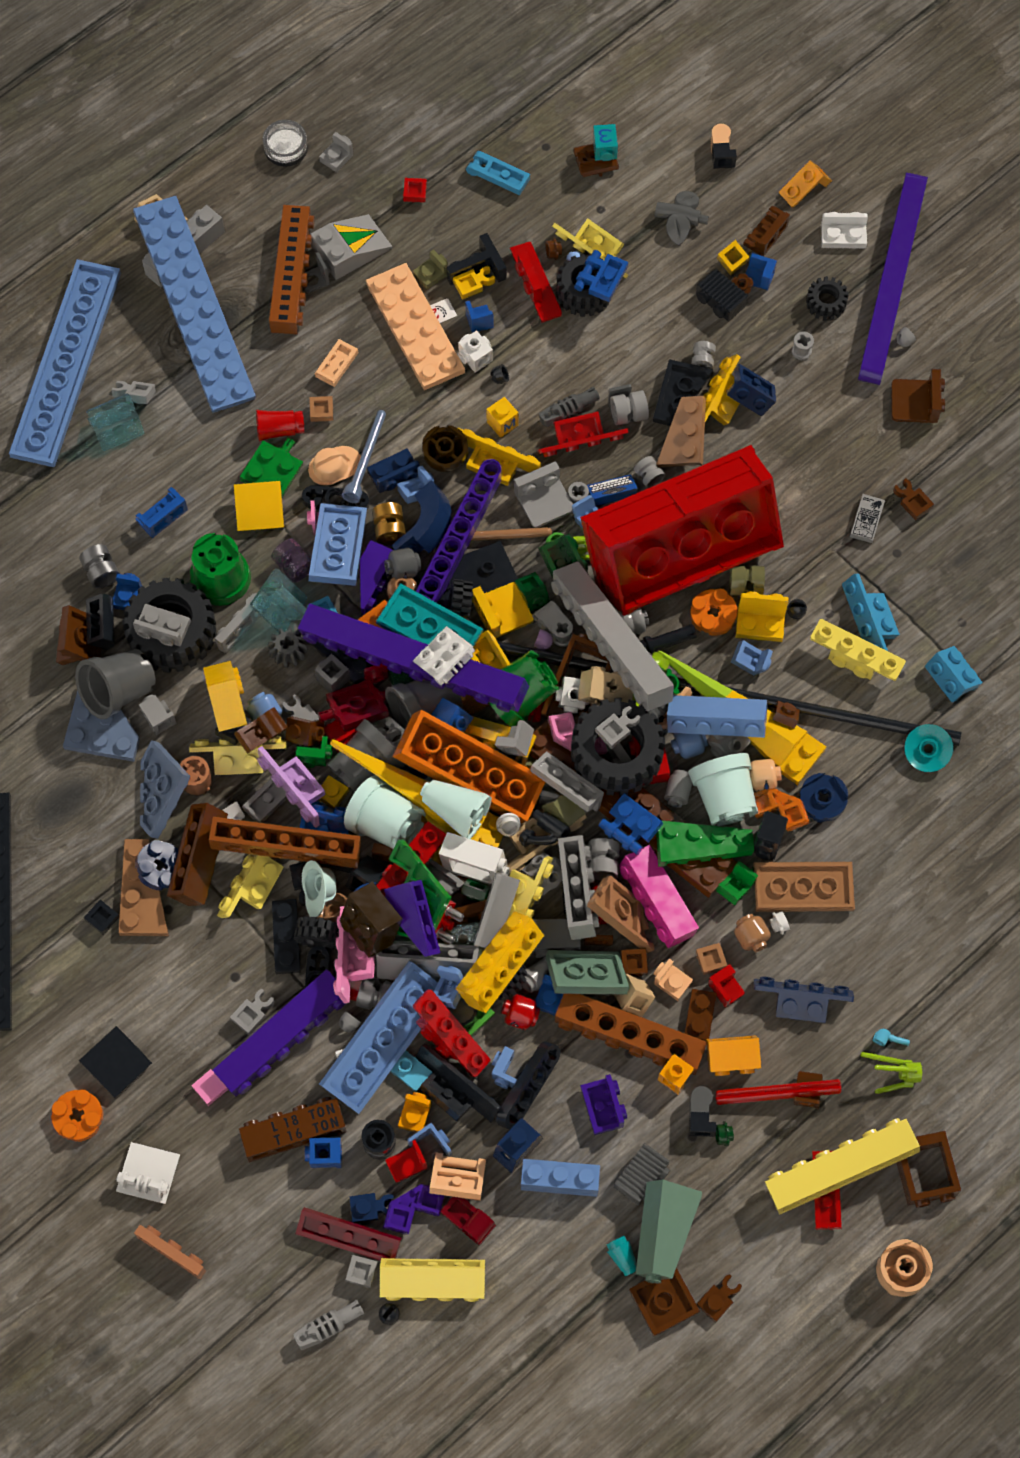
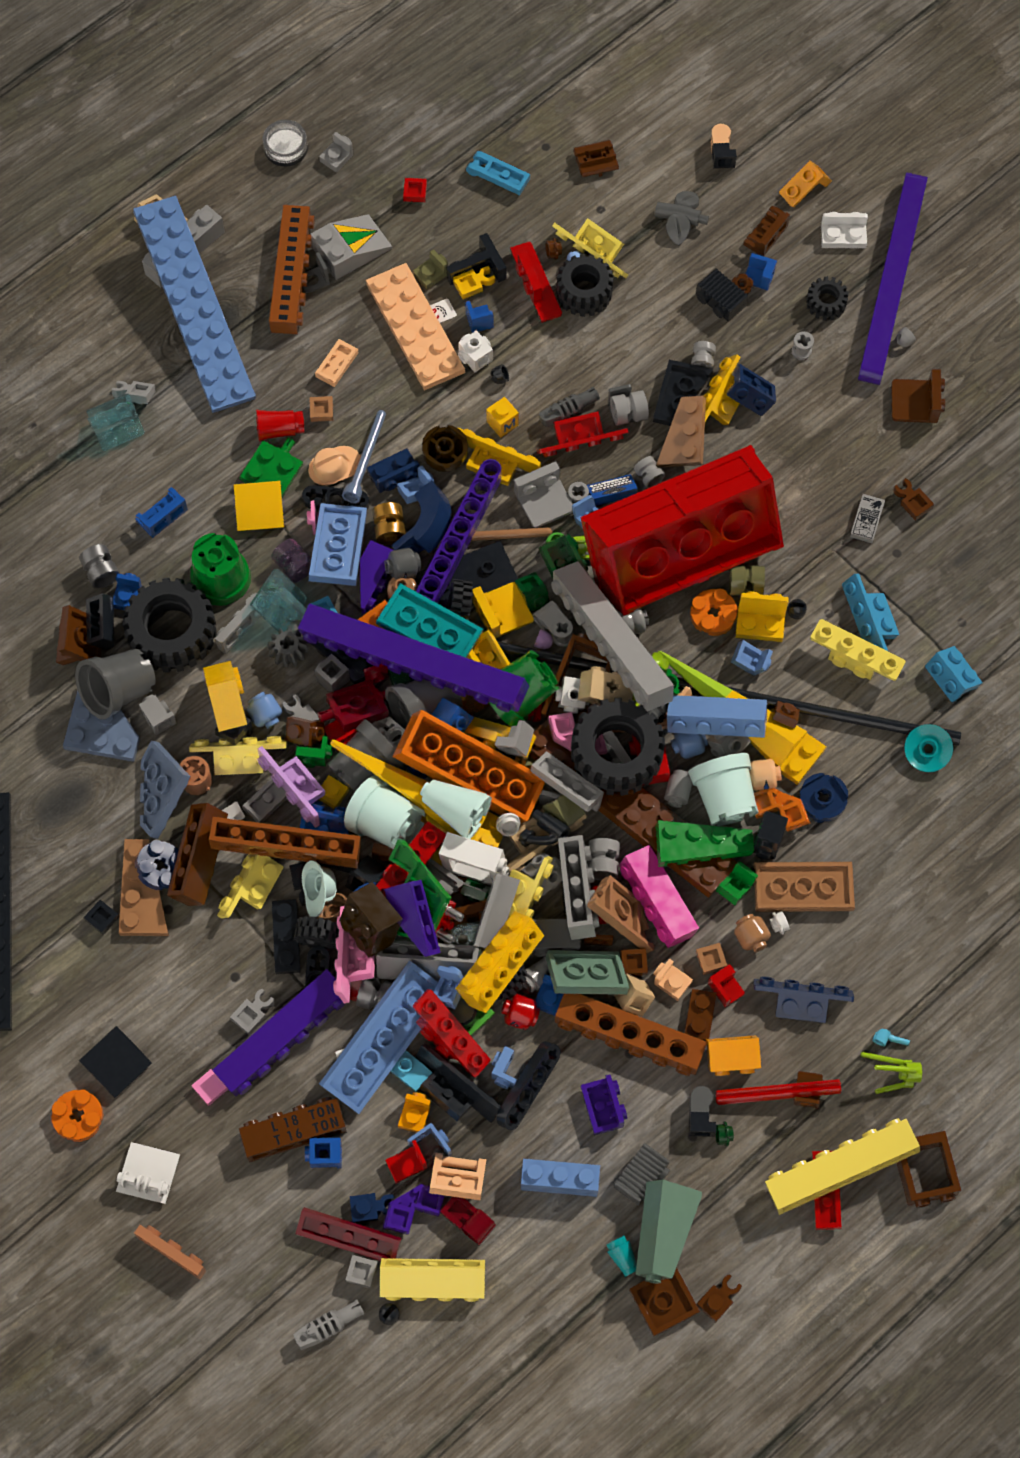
(65, 363): medium blue plate -> none
(162, 625): light grey bracket -> none
(261, 730): reddish brown plate -> none
(348, 1022): light grey hinge -> none
(378, 1139): black wheel -> none
(443, 655): white hinge -> none
(517, 1145): dark blue torso -> none
(605, 142): teal brick -> none
(607, 279): blue plate -> none
(615, 729): light grey plate -> none
(636, 819): blue plate -> none
(669, 639): black pin -> none
(675, 1074): light orange bracket -> none
(733, 257): yellow brick -> none
(908, 1254): light nougat brick -> none

